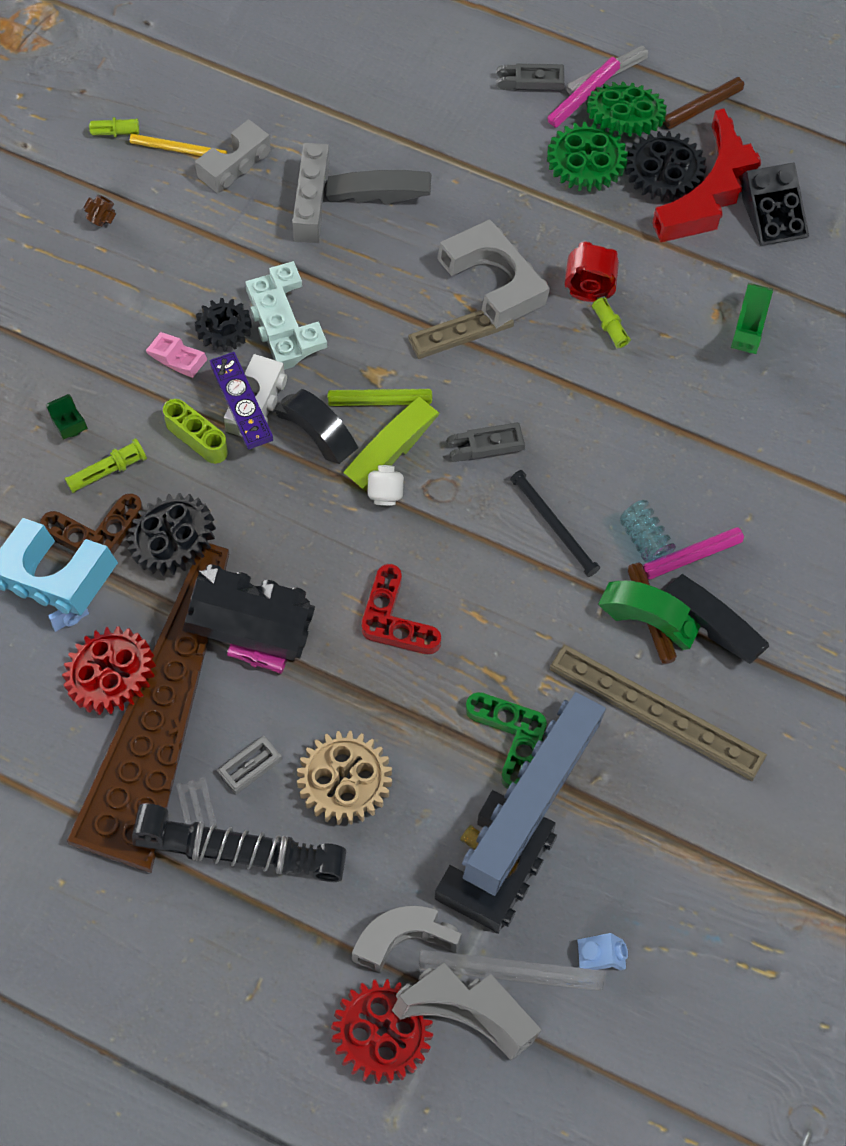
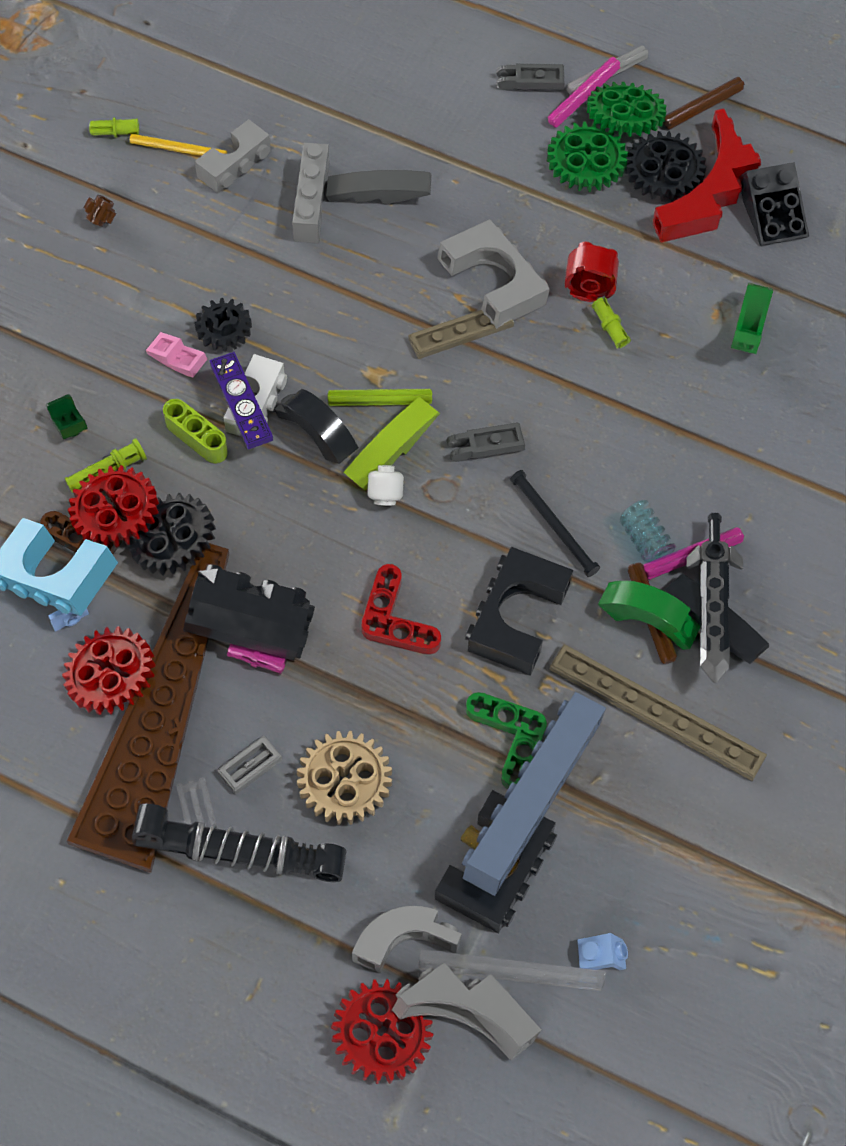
(133, 492): none -> red gear
(277, 322): light aqua bracket -> none
(517, 574): none -> black arch
(714, 594): none -> sword

